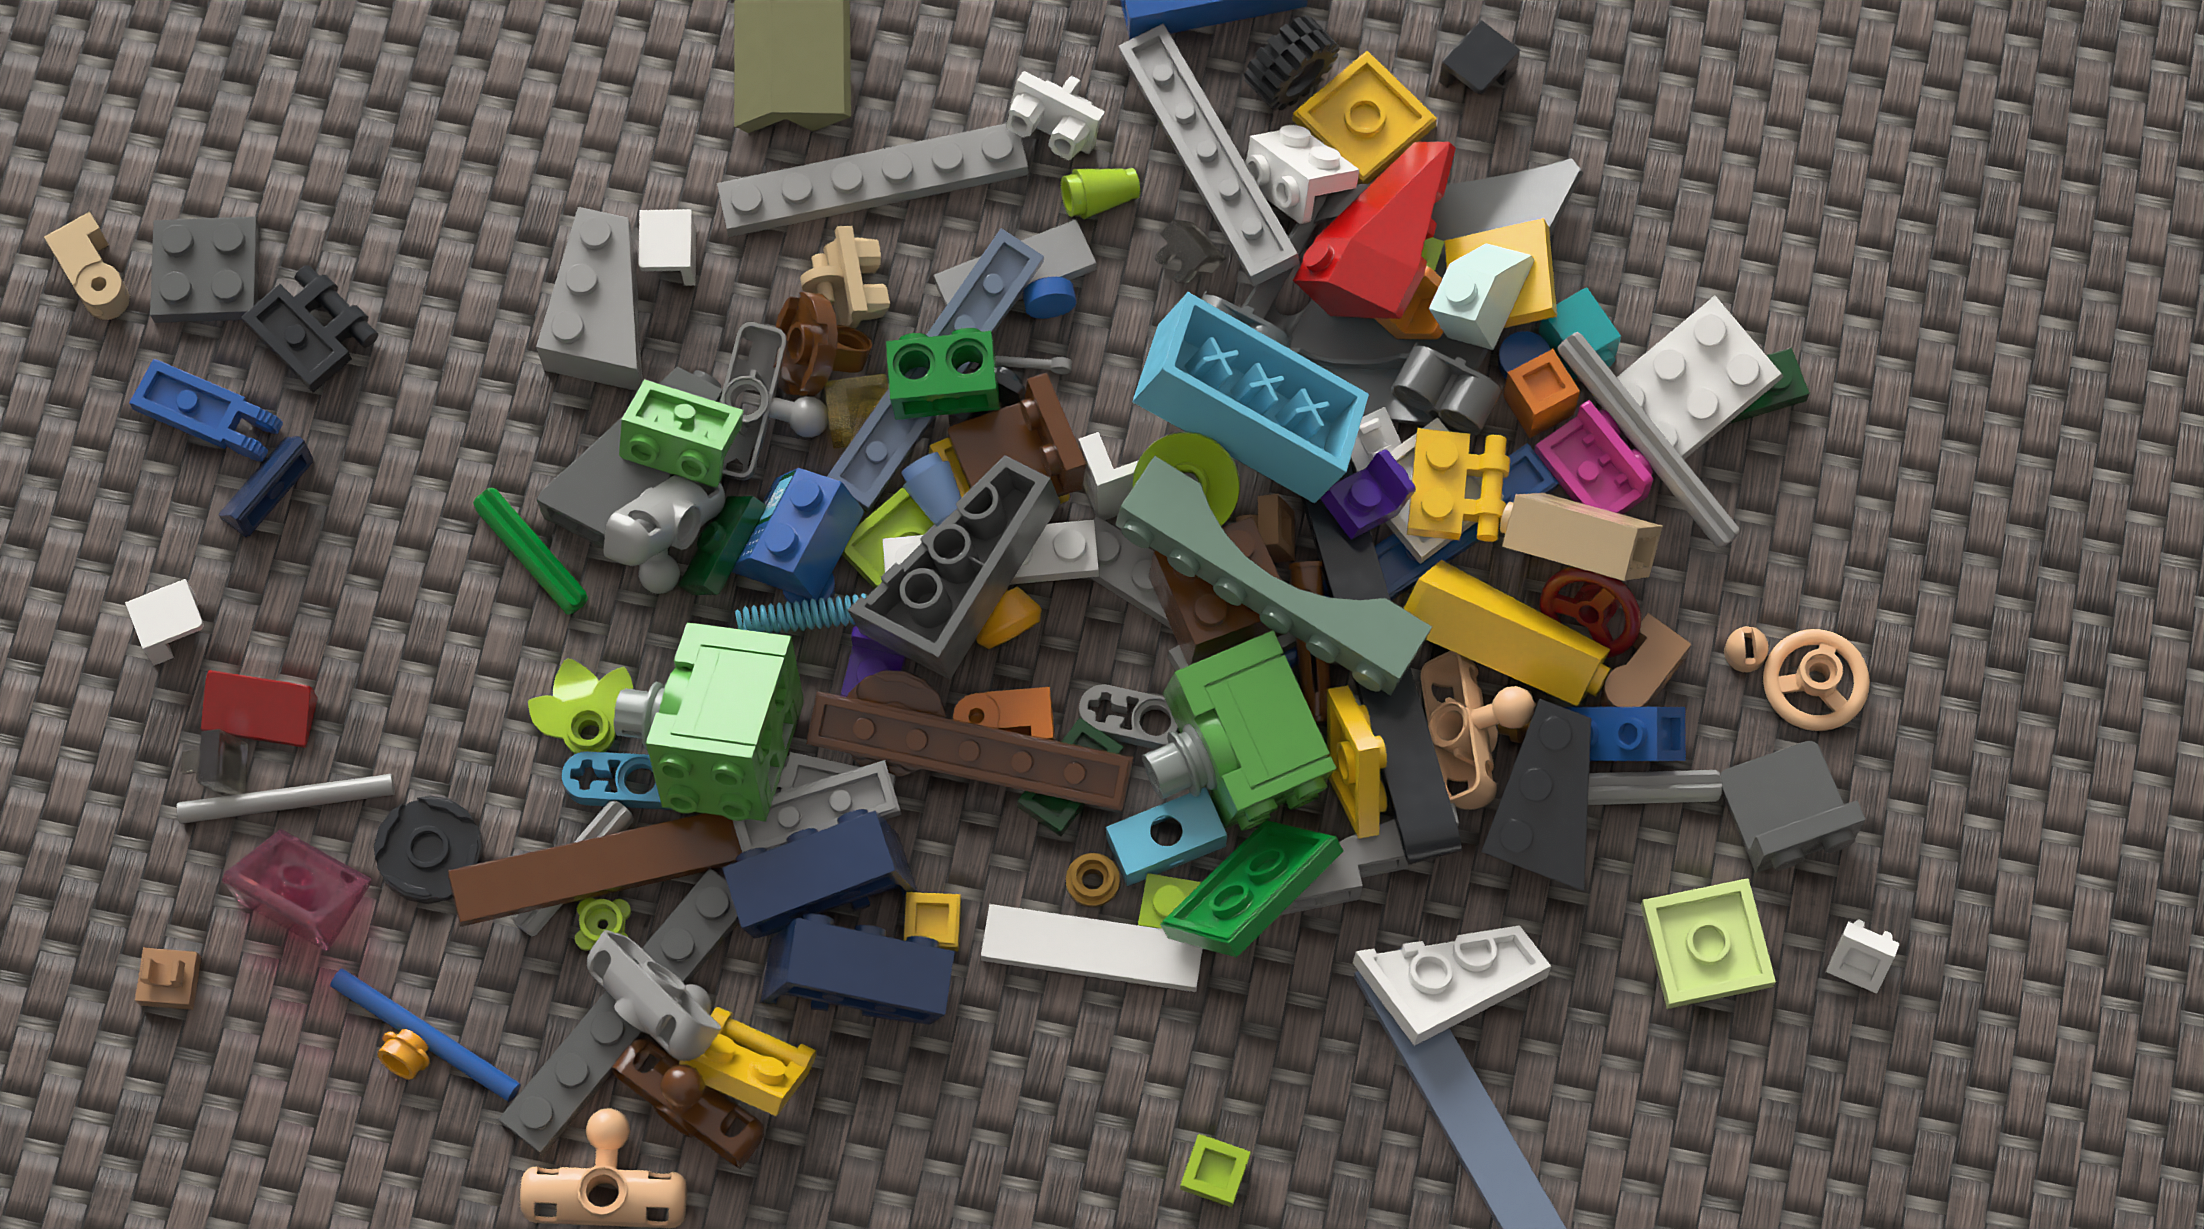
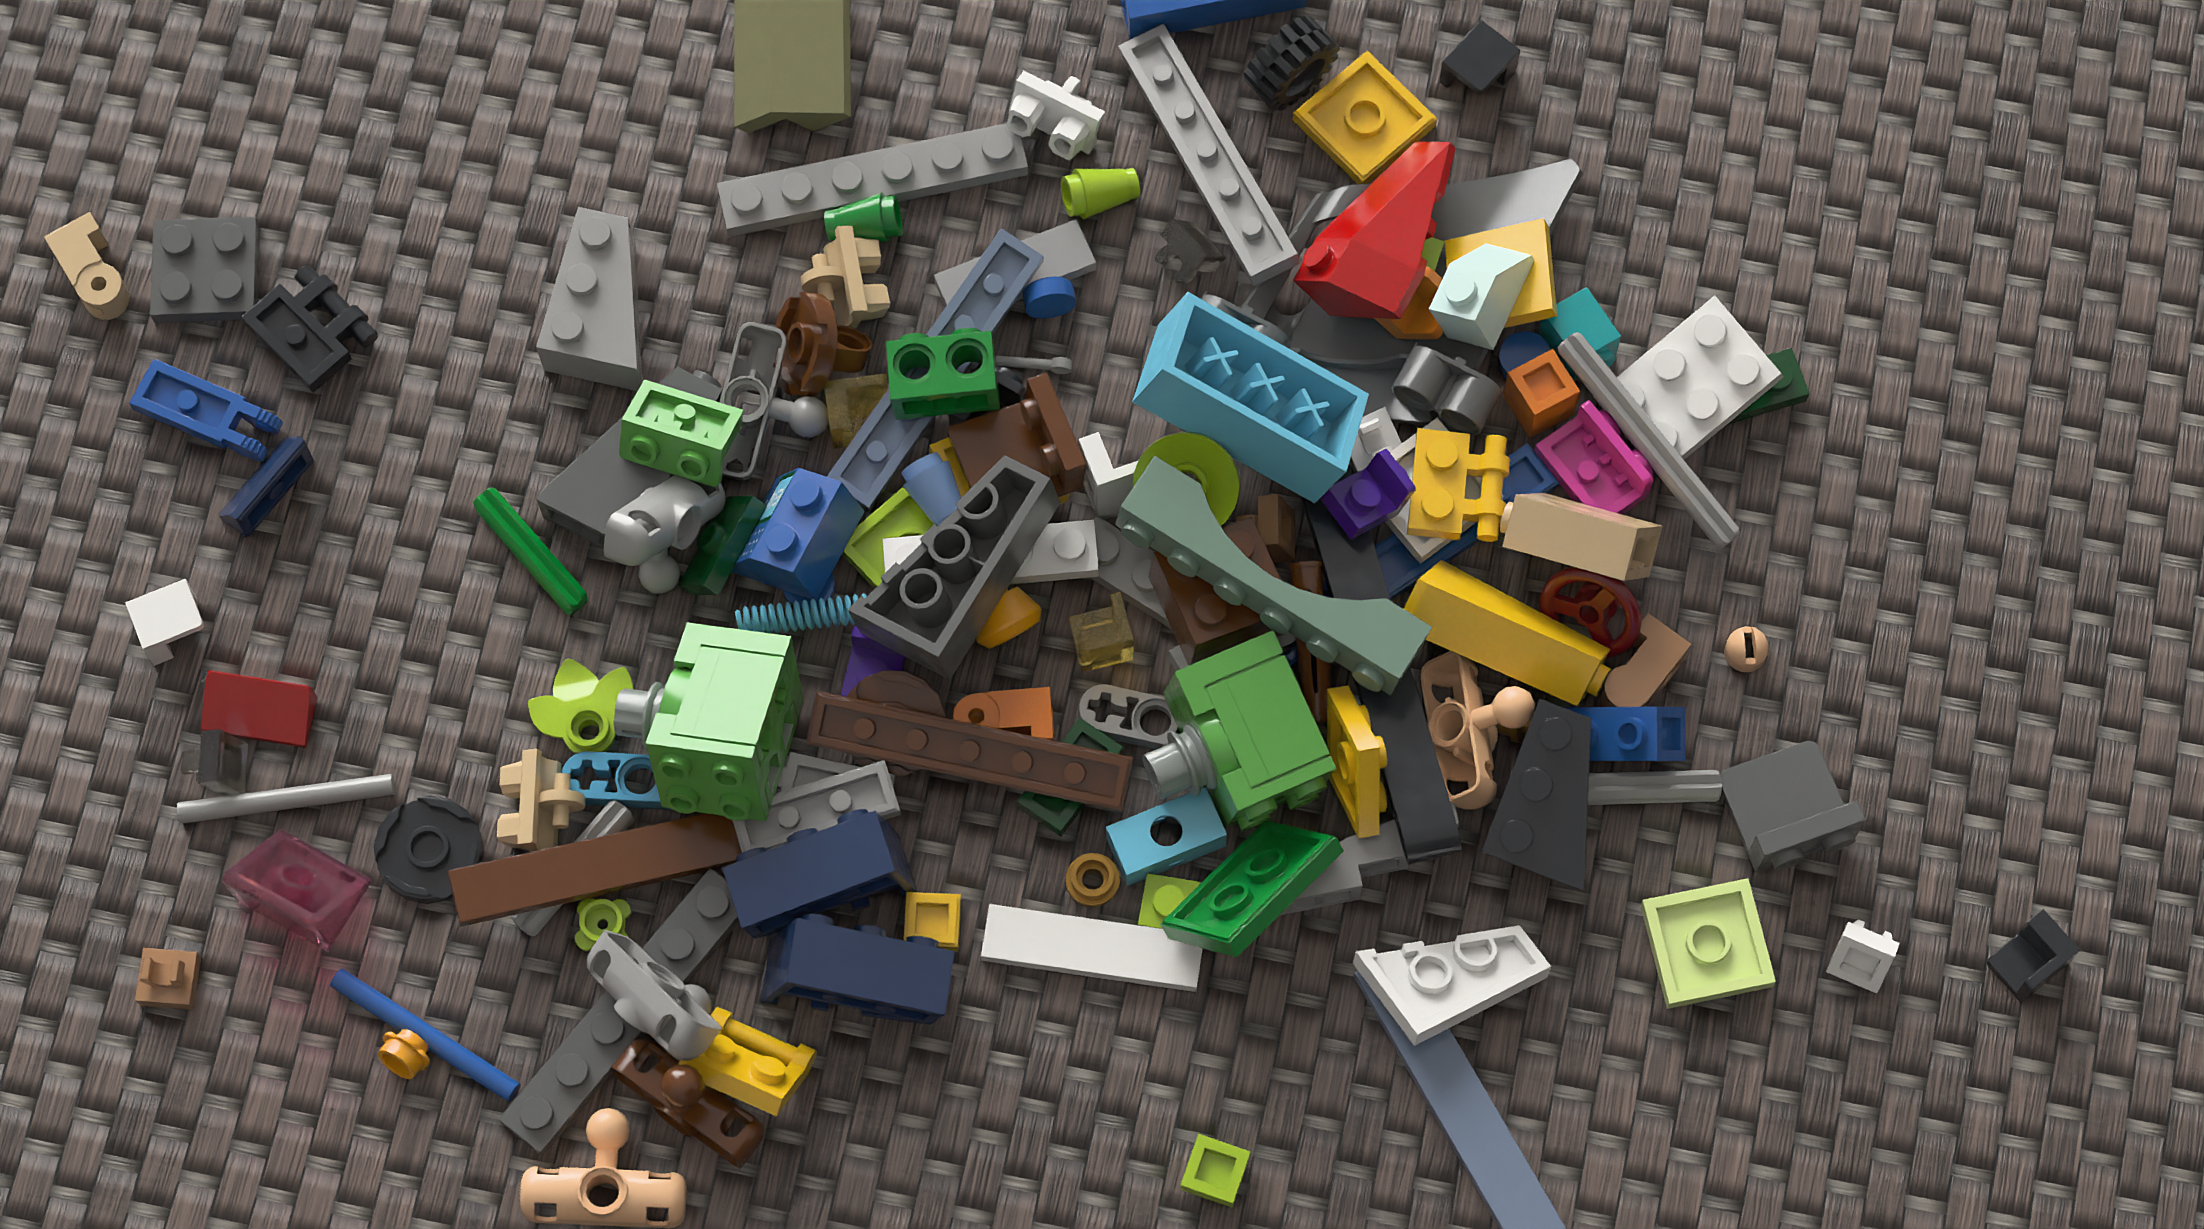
(543, 802): none -> tan hips
(668, 242): white panel -> none
(871, 218): none -> green cone
(1102, 635): none -> clear yellow panel
(1295, 168): white bracket -> none
(1830, 666): light nougat piece -> none
(2033, 956): none -> black panel

